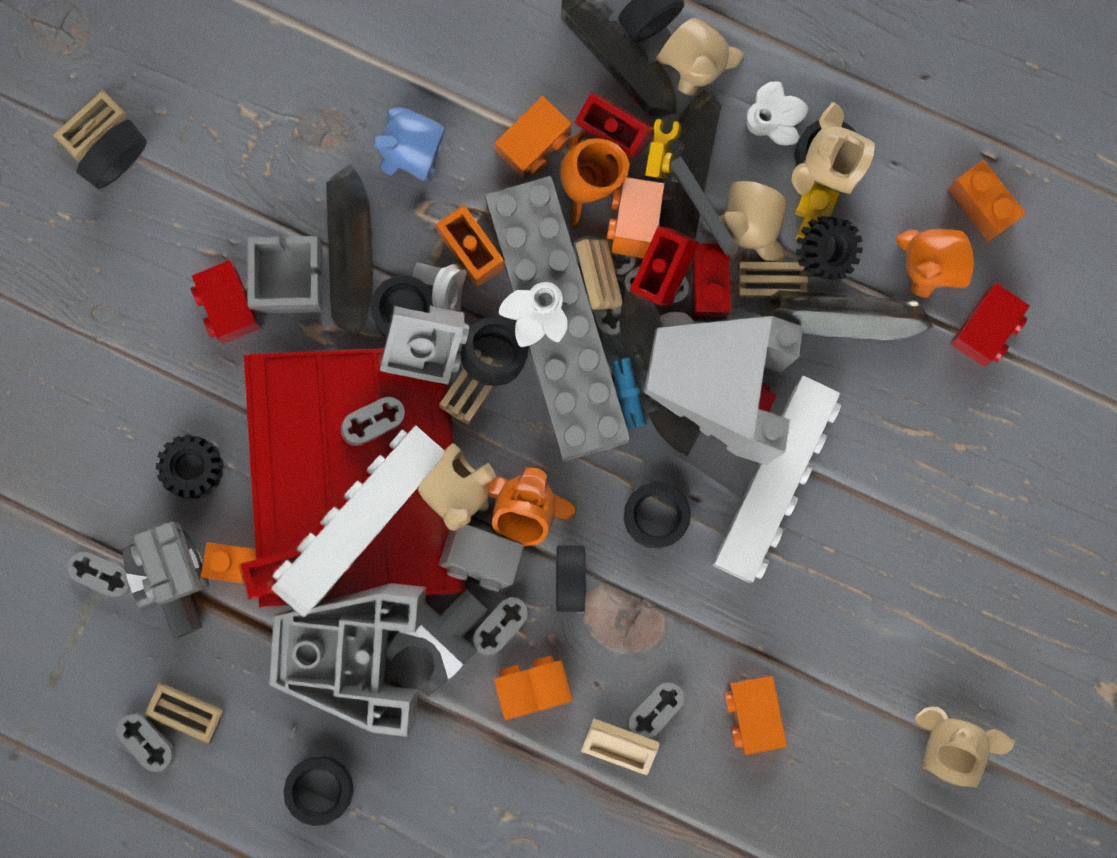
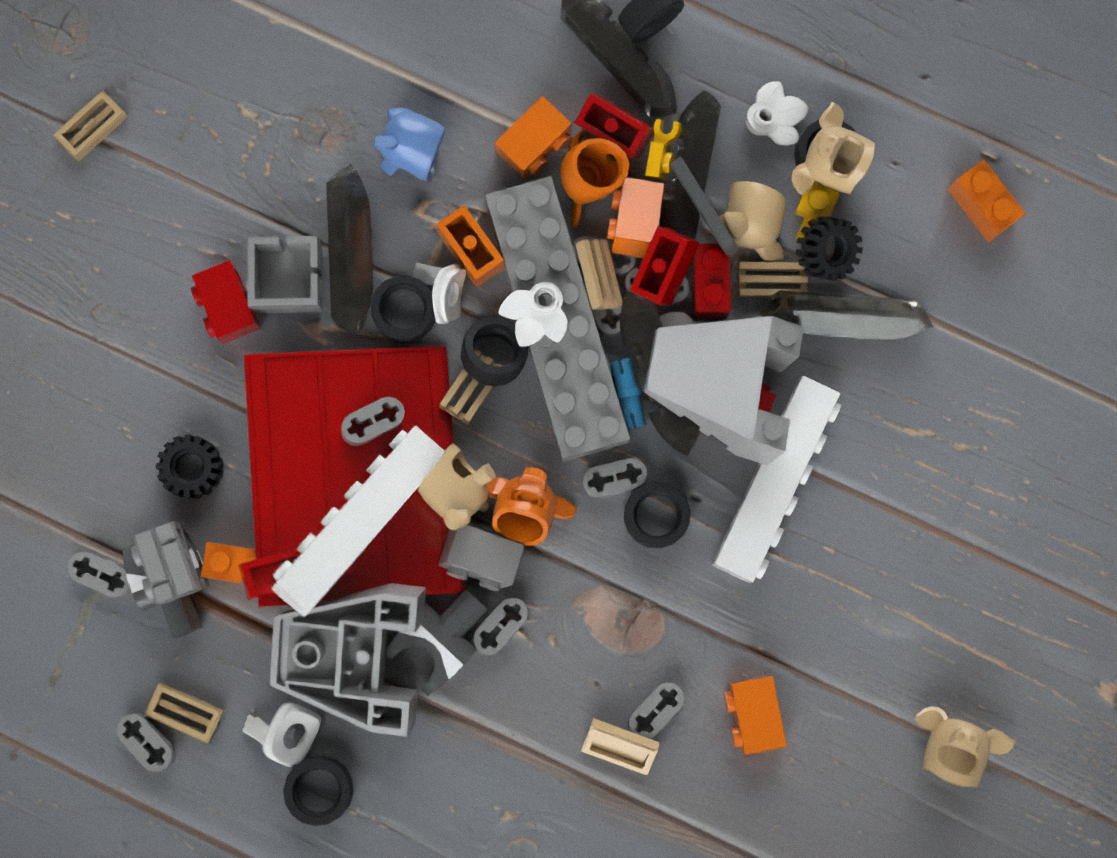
(112, 154): black tyre -> none
(272, 735): none -> white piece
(424, 343): light grey plate -> none
(532, 688): orange brick -> none
(570, 578): black tyre -> none
(613, 469): none -> light grey beam
(698, 54): tan piece -> none
(936, 259): orange piece -> none
(990, 325): red brick -> none

